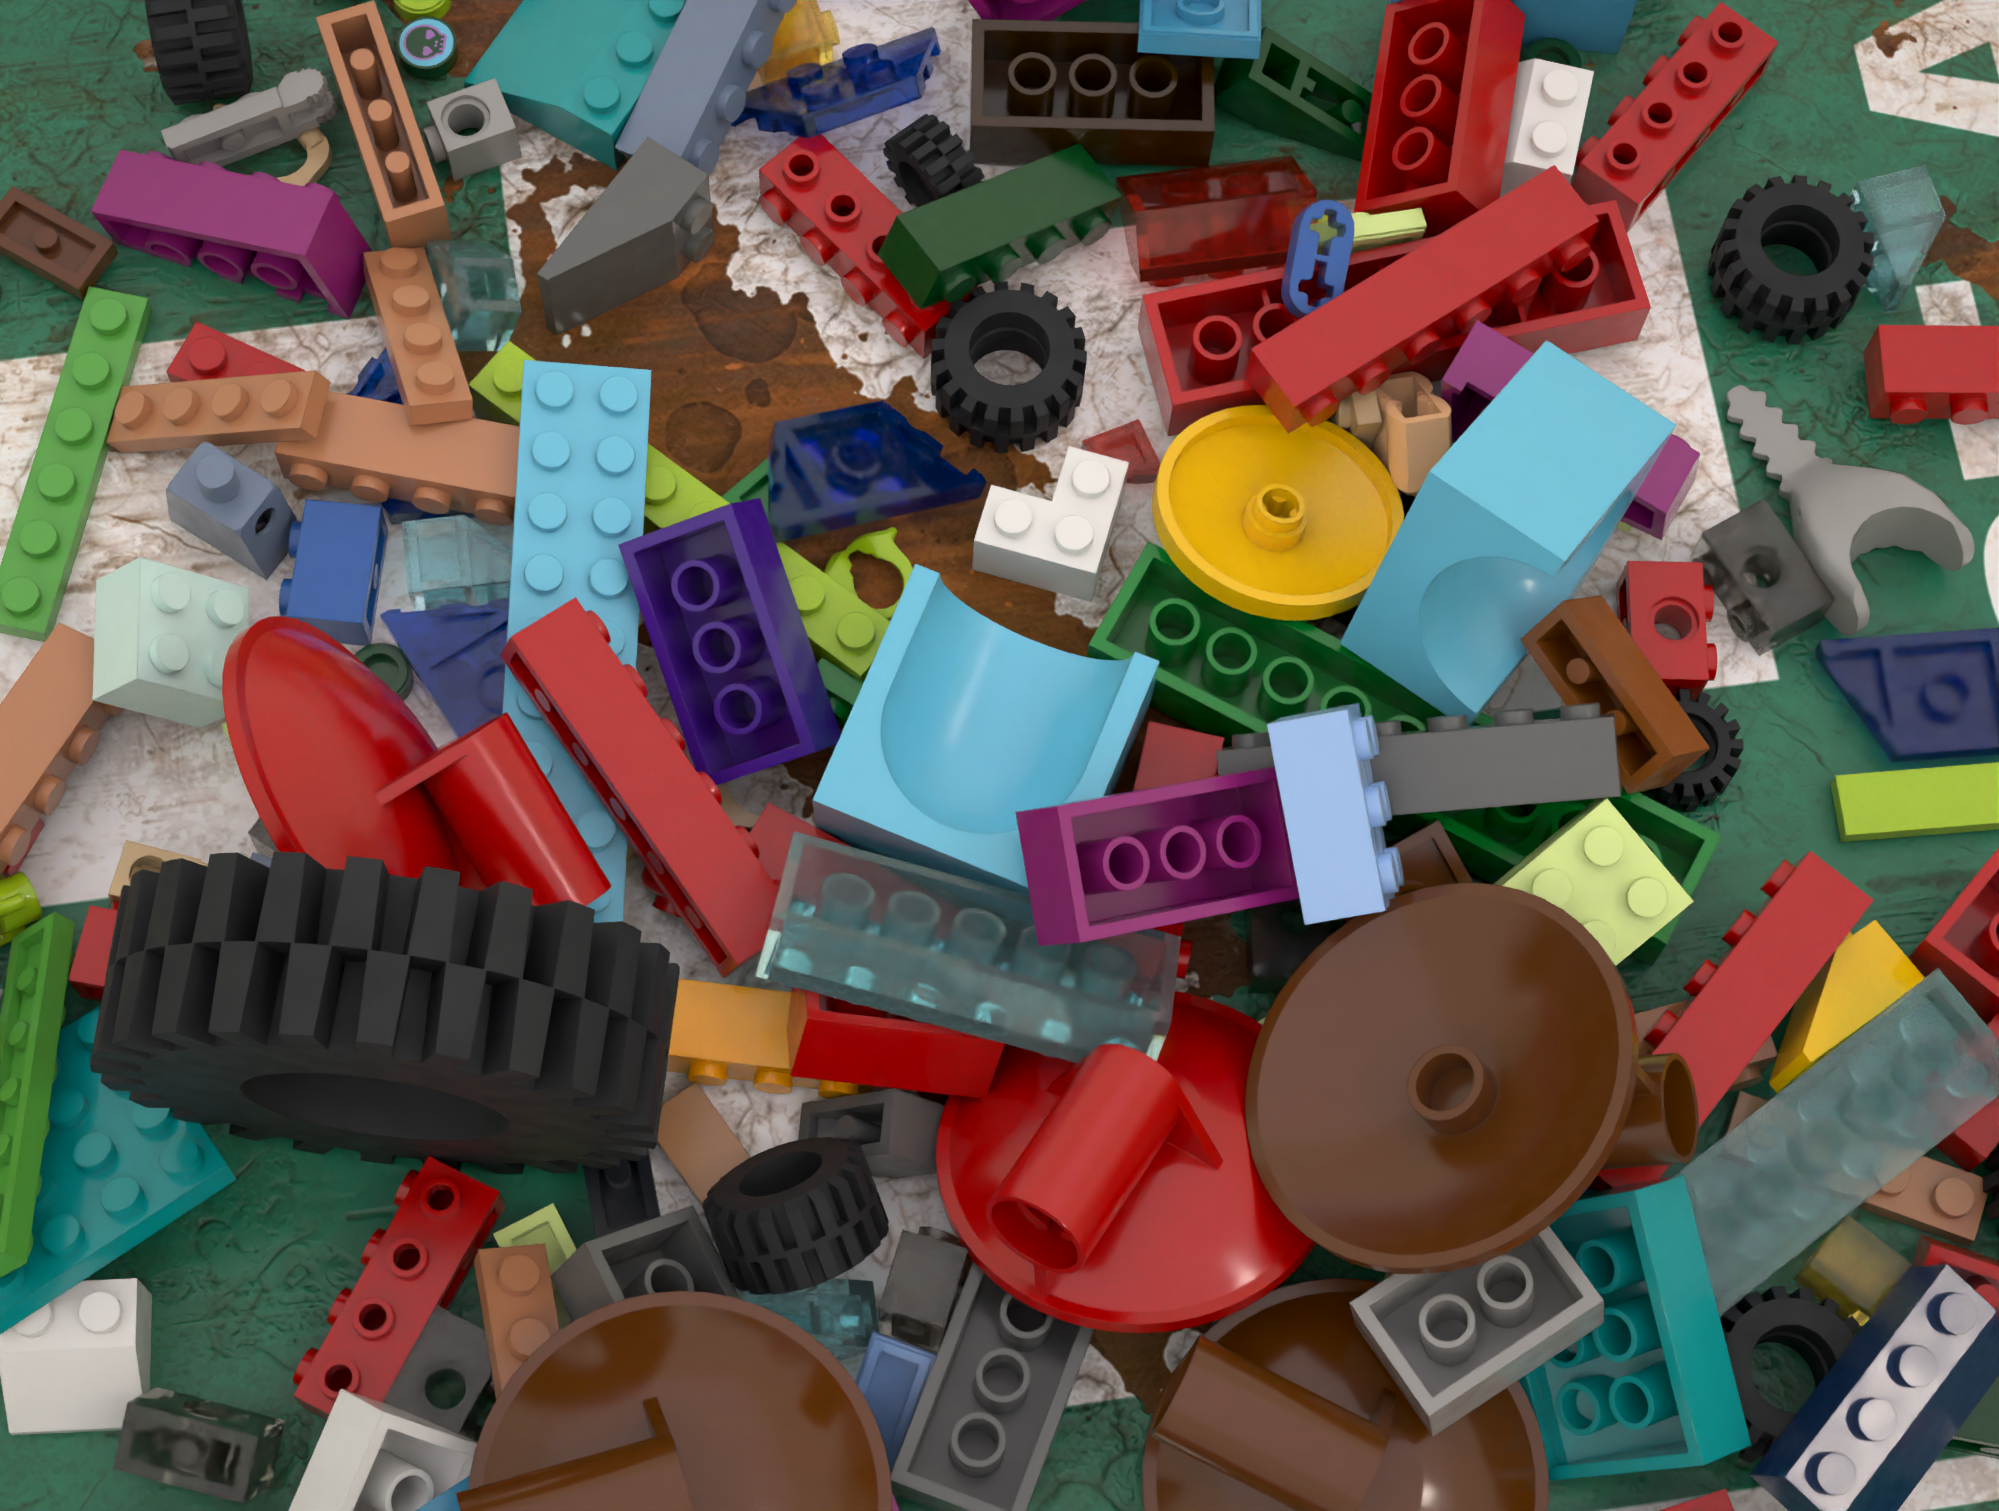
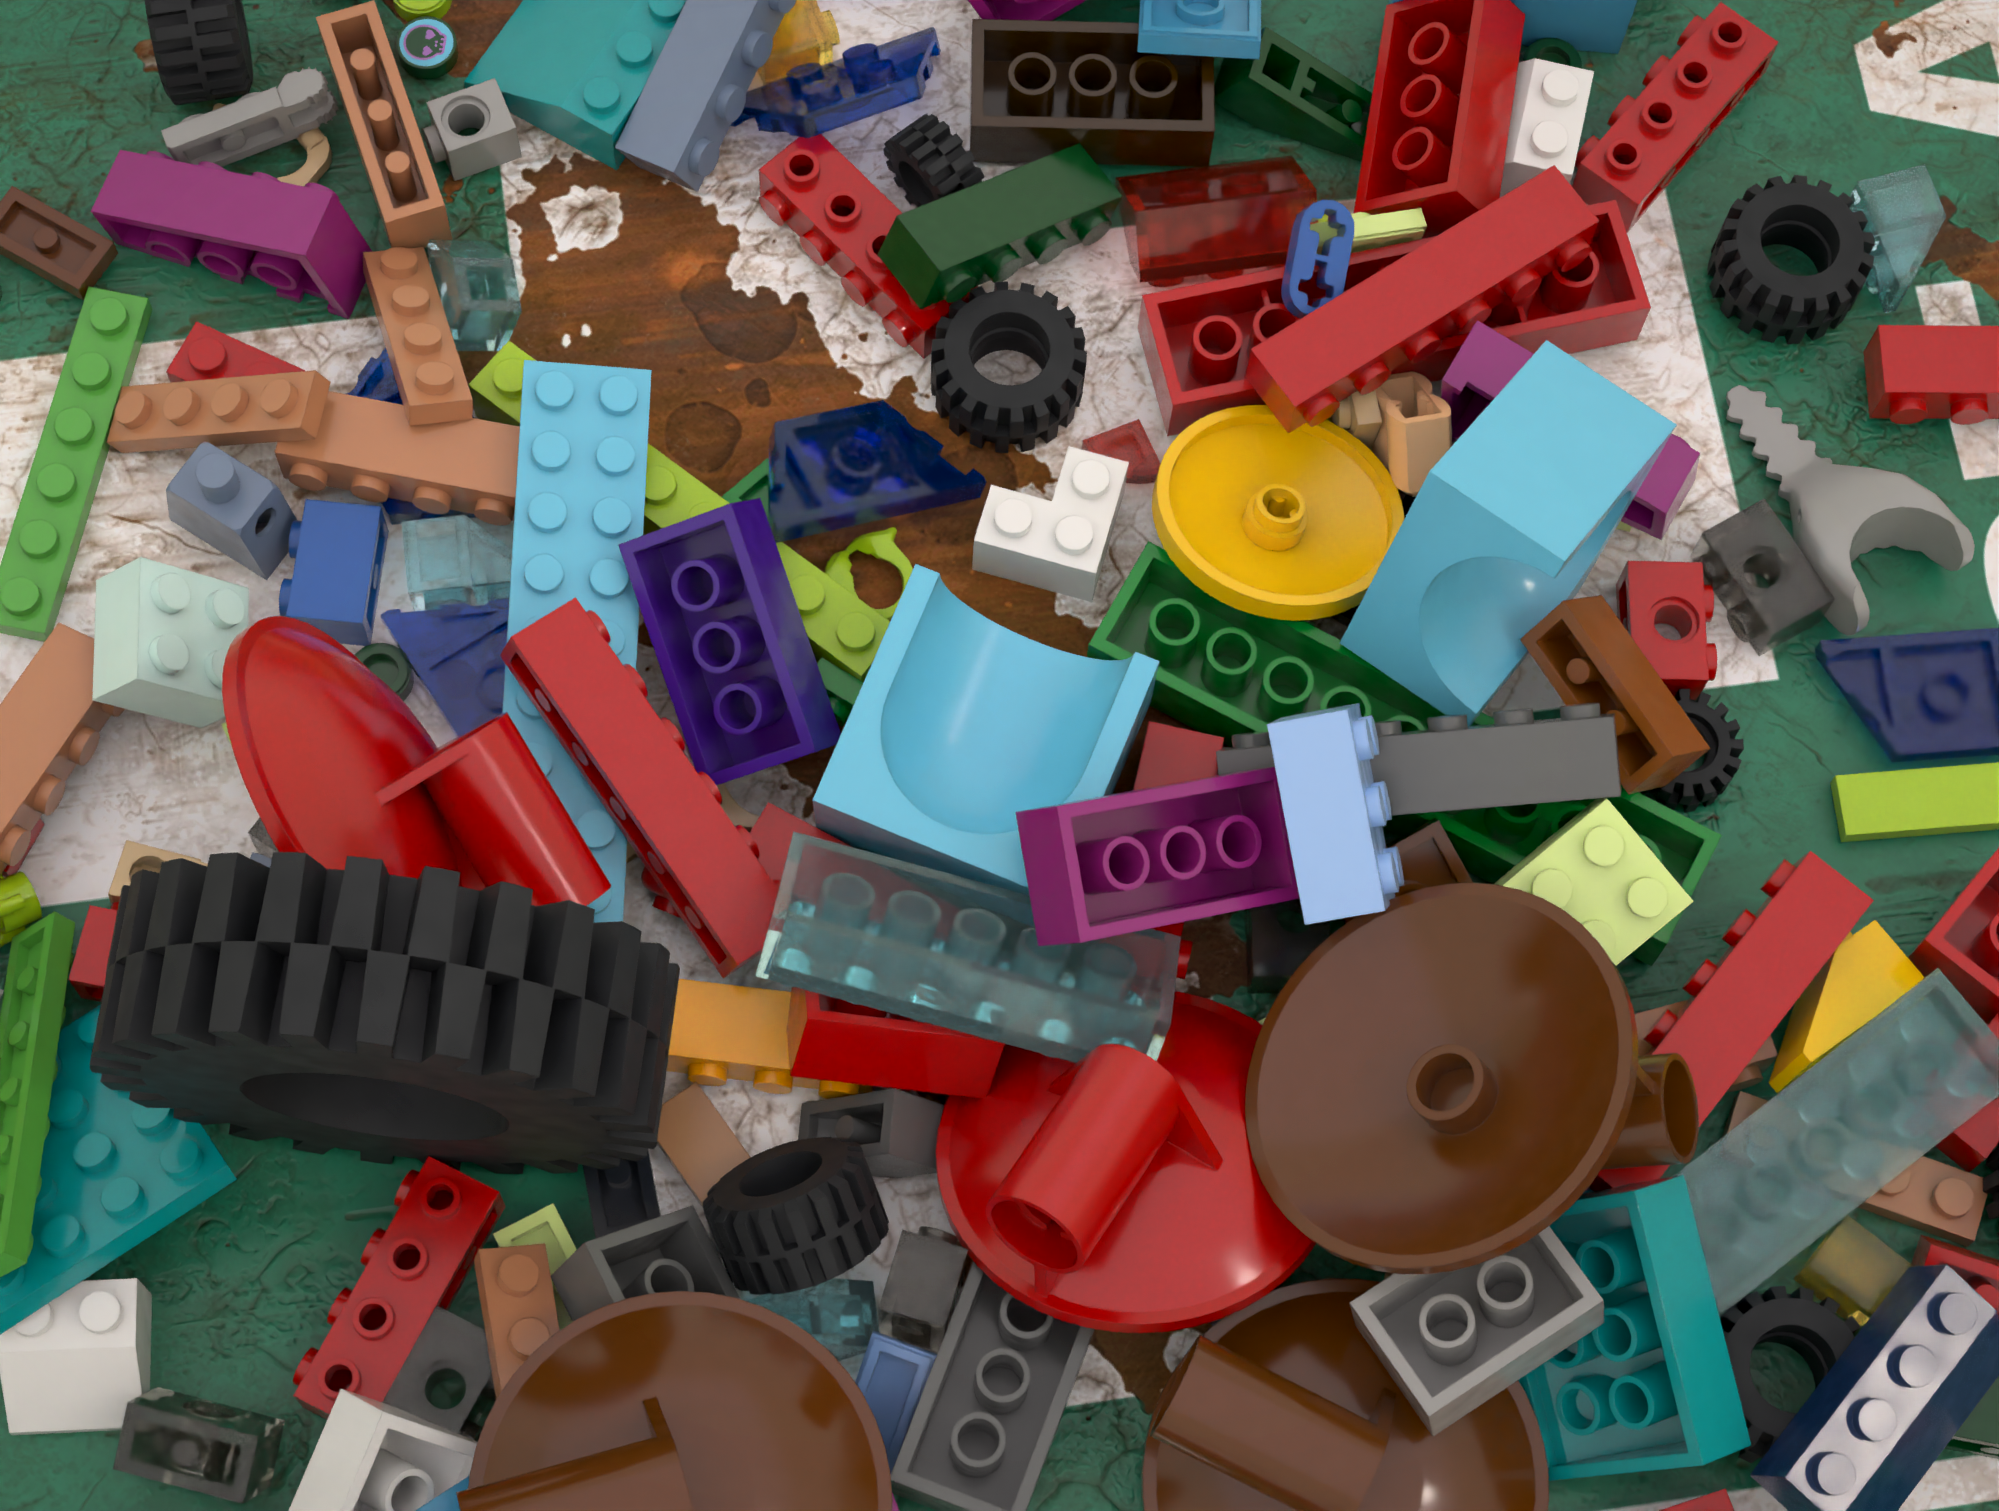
(630, 239): dark grey slope -> none

